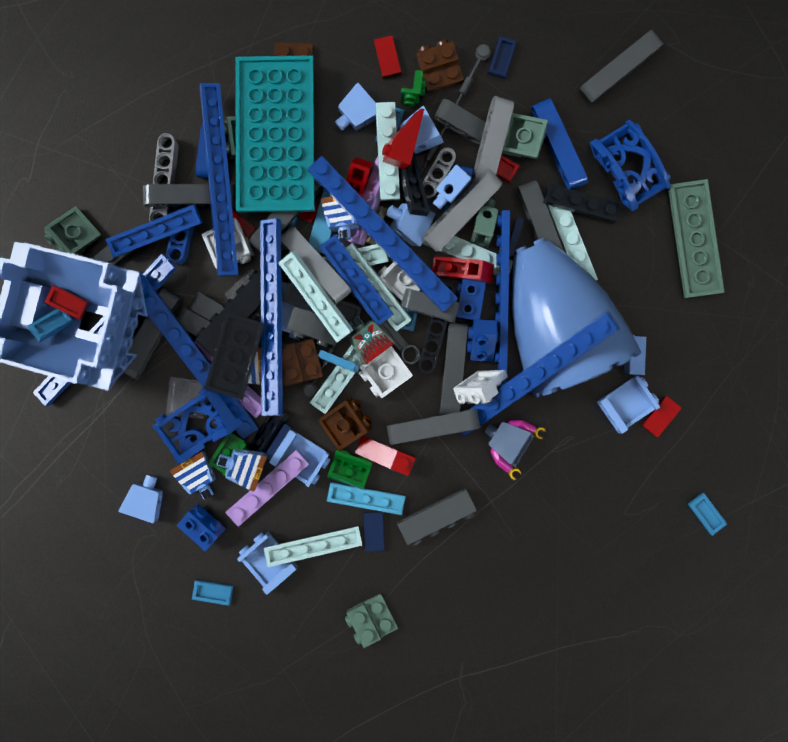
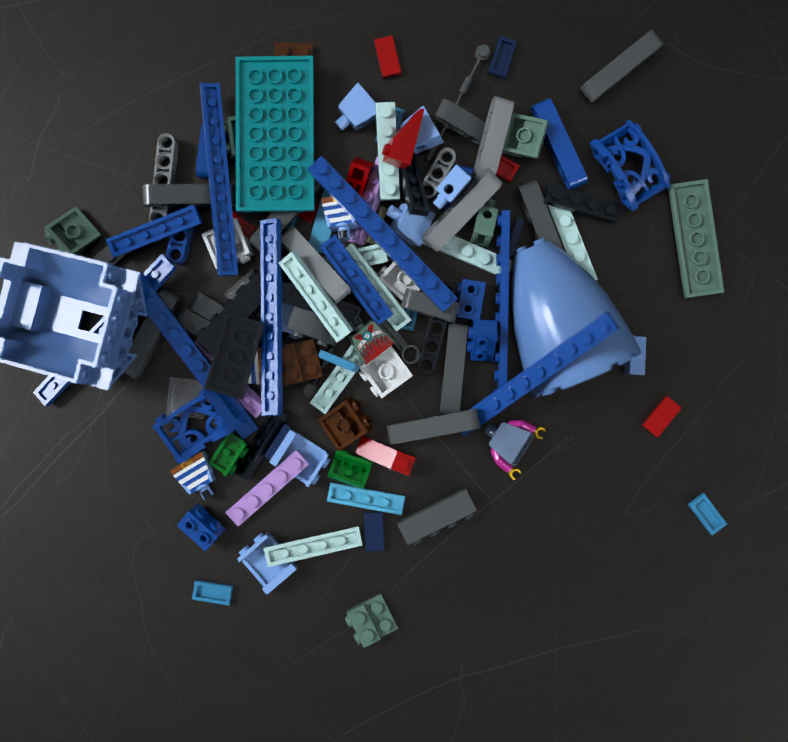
(50, 324): dark azure tile -> none
(67, 302): red tile -> none
(143, 500): light blue torso -> none
(243, 467): torso -> none
(411, 97): green bracket -> none
(439, 65): reddish brown plate -> none
(463, 269): red slope -> none
(479, 387): white plate -> none
(628, 403): light blue panel -> none

